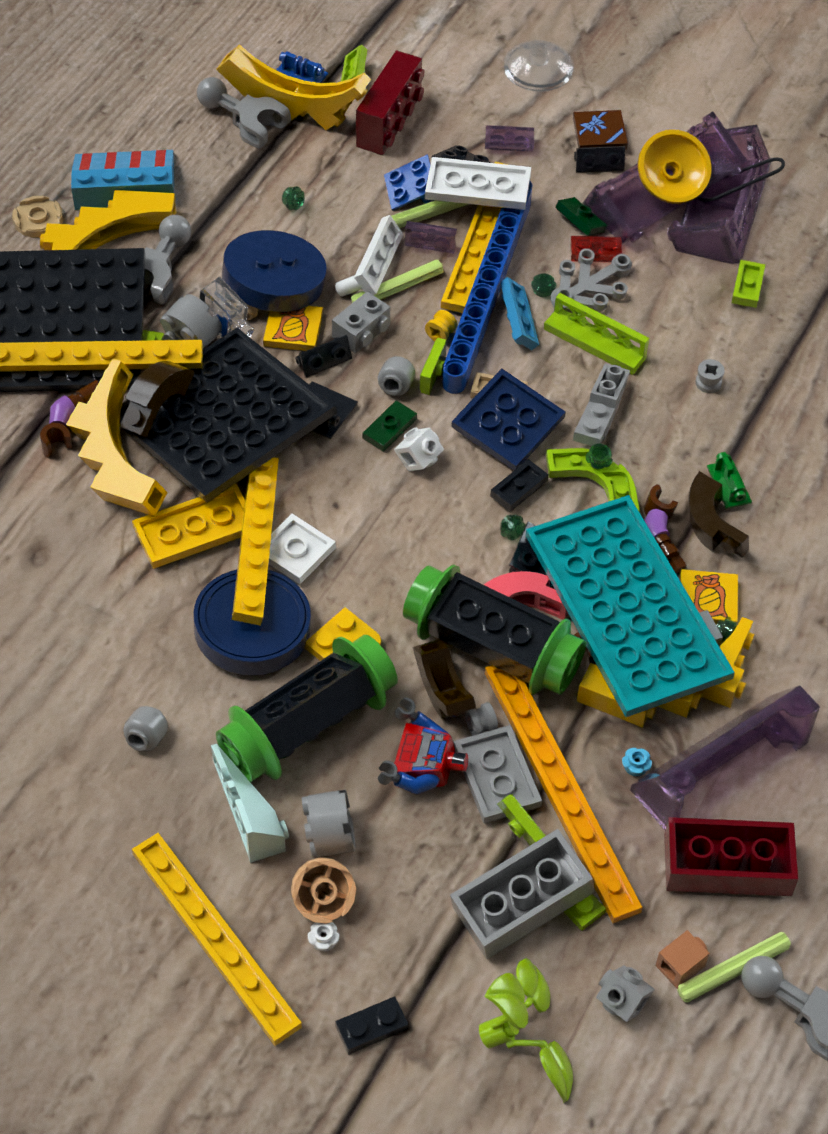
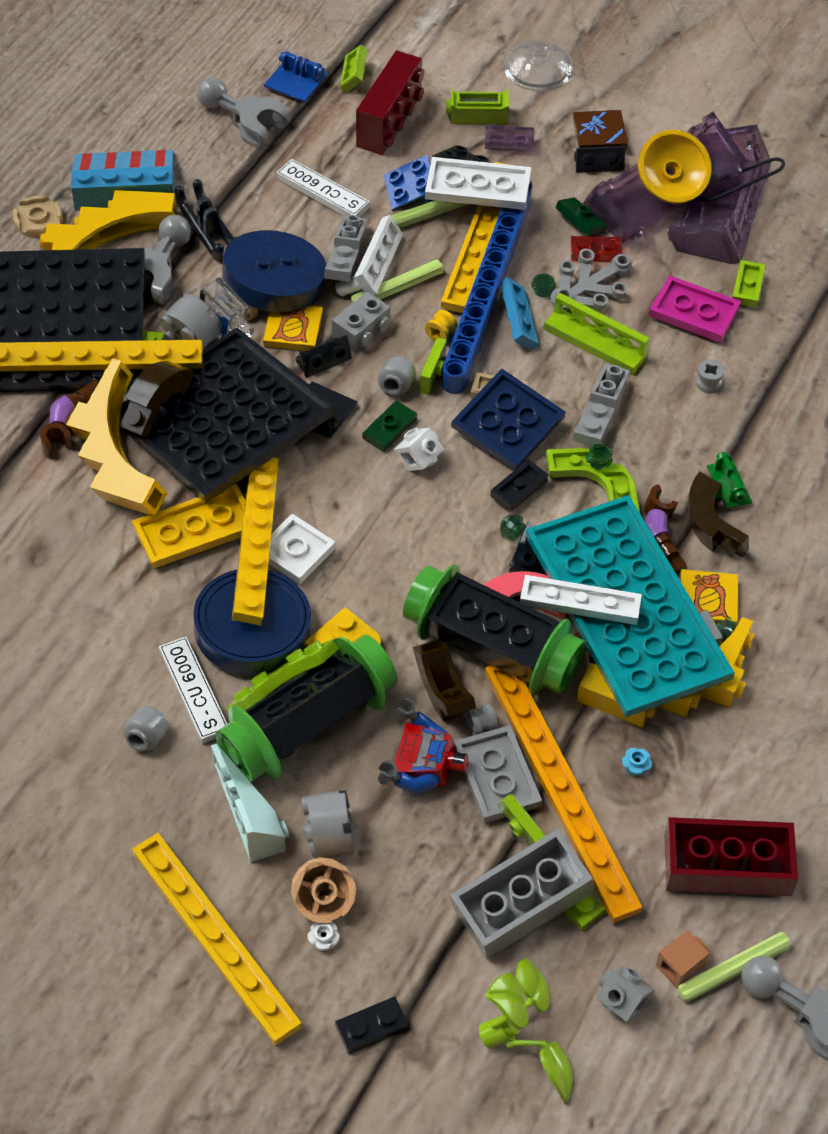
(193, 688): none -> white tile
(206, 221): none -> black piece
(293, 198): clear green plate -> none
(296, 663): none -> lime plate
(322, 101): yellow arch -> none
(322, 189): none -> white tile
(347, 248): none -> light grey slope
(430, 237): clear purple plate -> none
(478, 107): none -> lime window
(580, 599): none -> white plate
(694, 308): none -> dark pink plate
(778, 718): clear purple windscreen -> none

